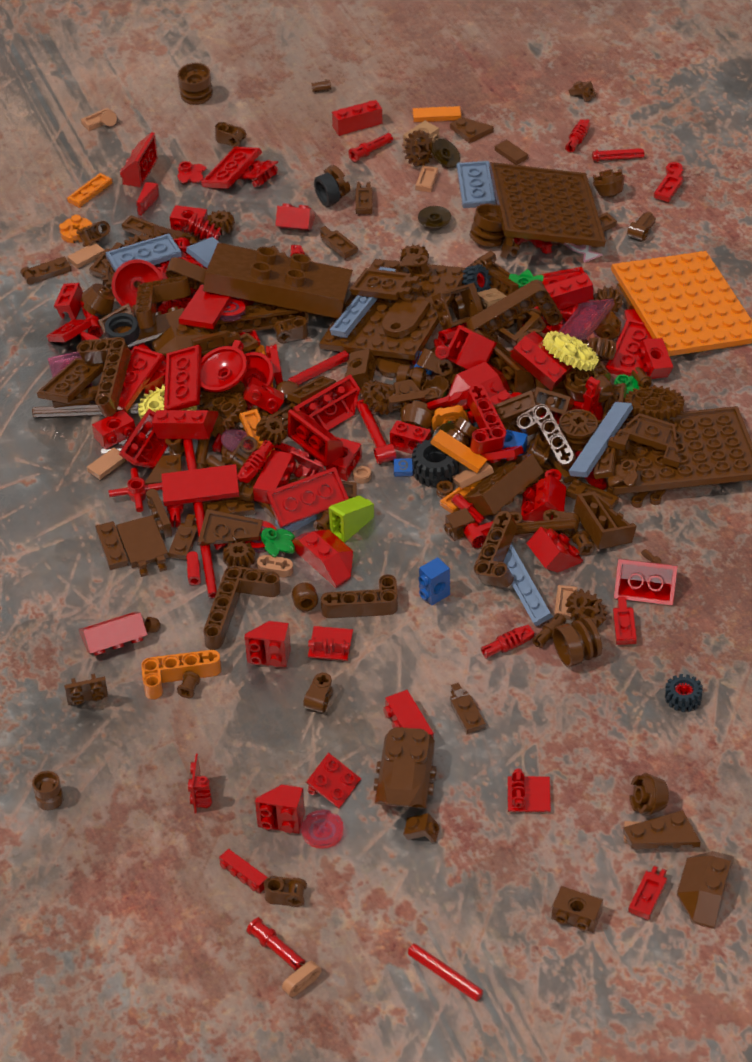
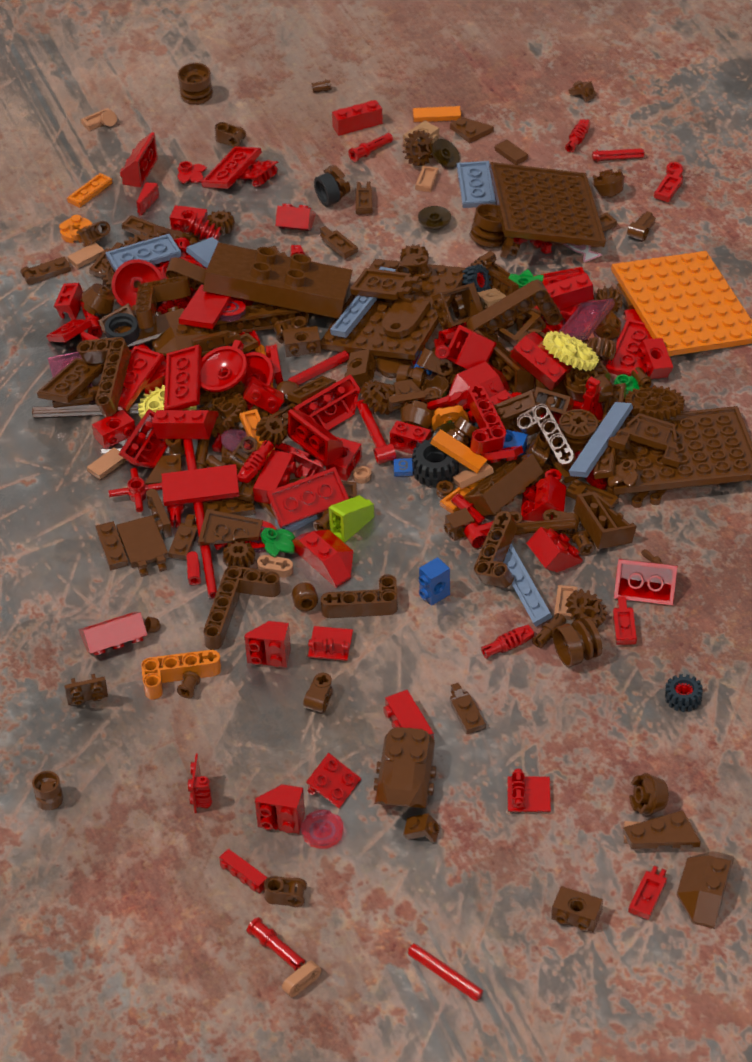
(301, 341): none -> reddish brown brick

